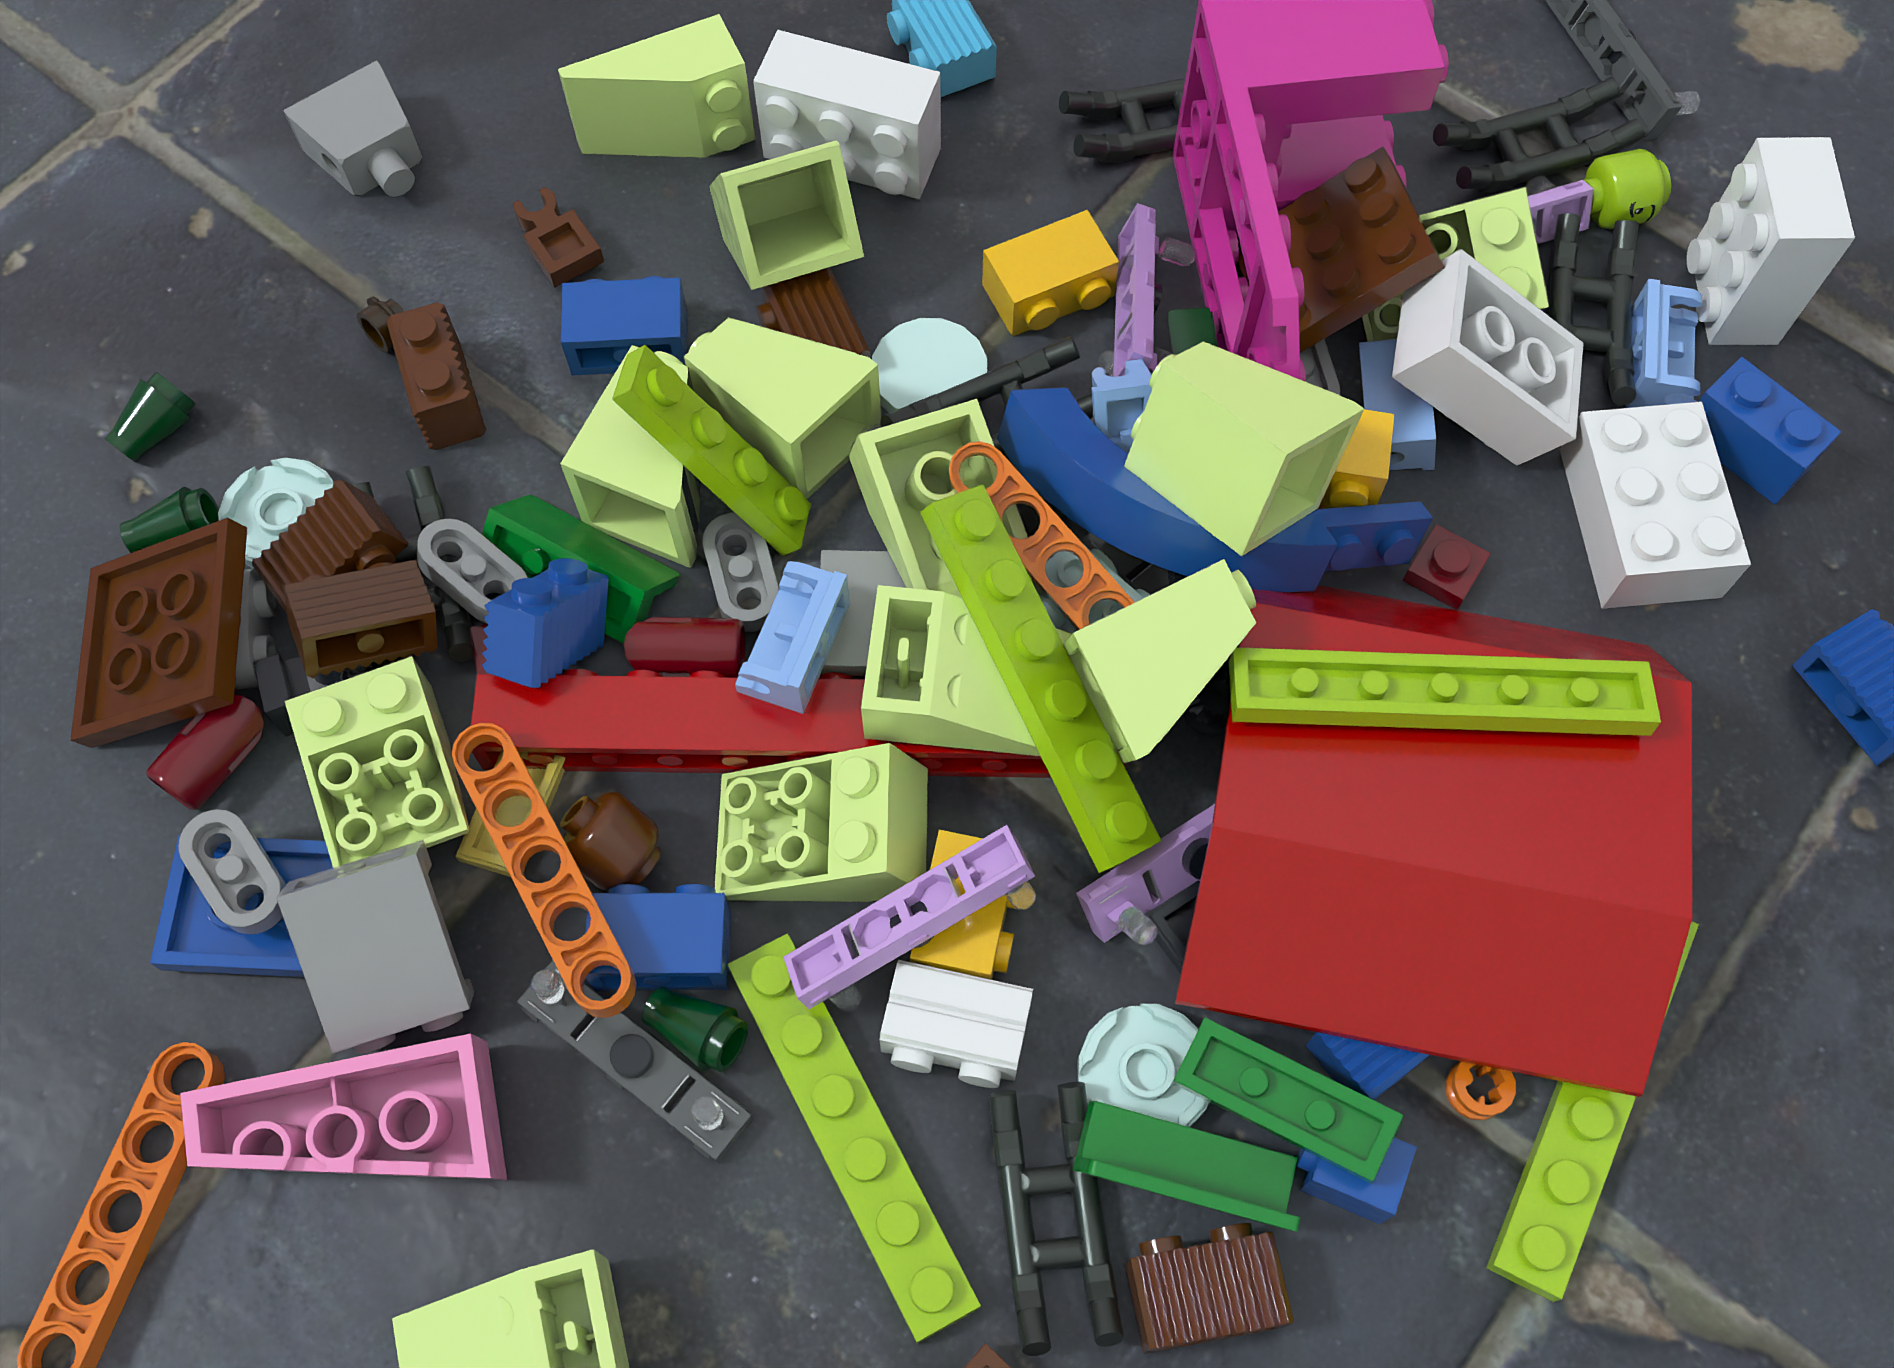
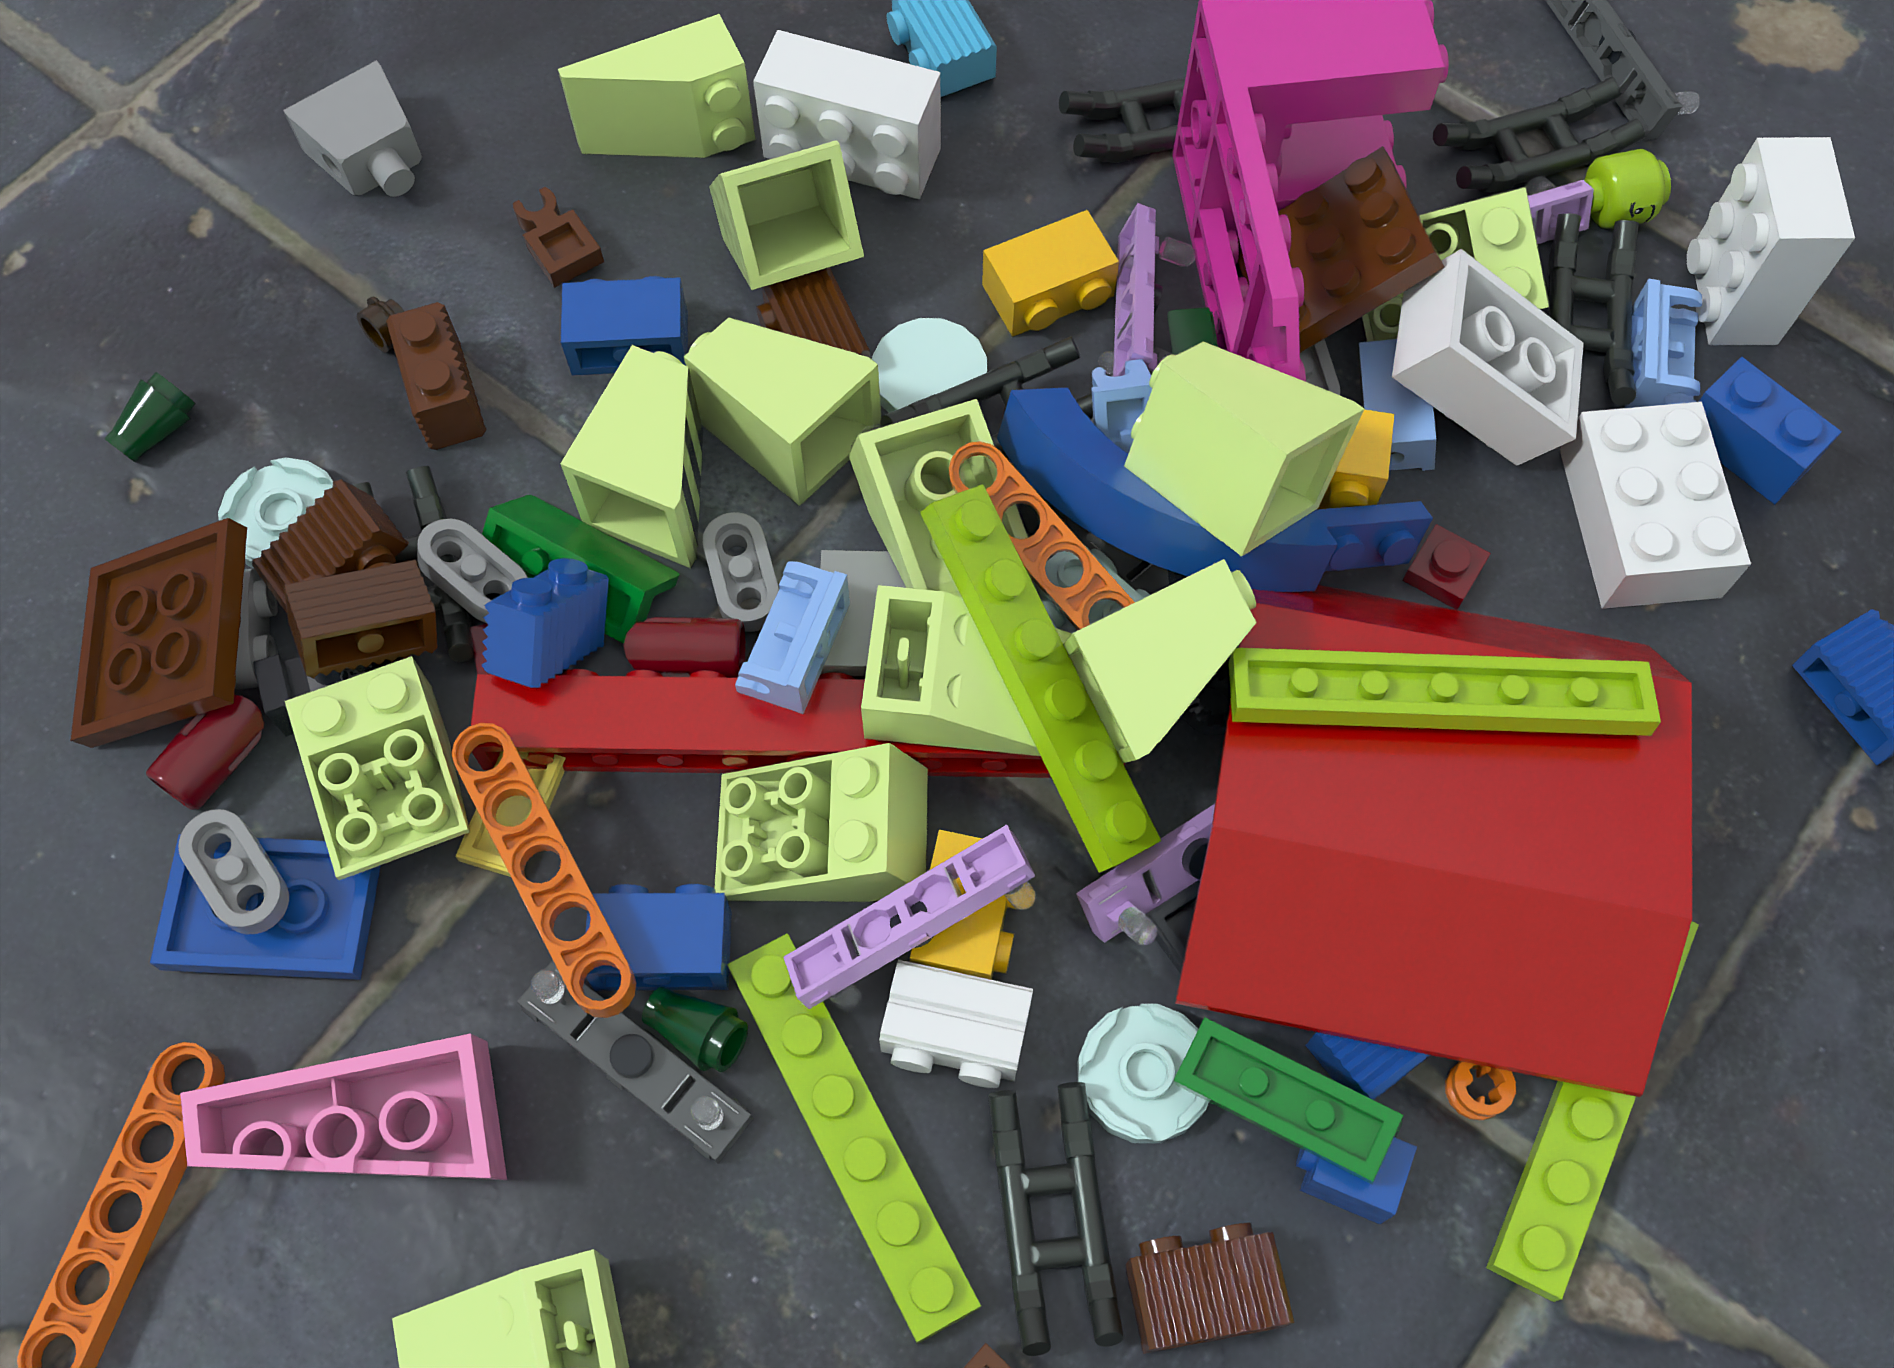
(169, 518): dark green cone -> none
(375, 949): light grey panel -> none
(611, 840): reddish brown head -> none
(711, 450): lime plate -> none
(1187, 1165): green panel -> none

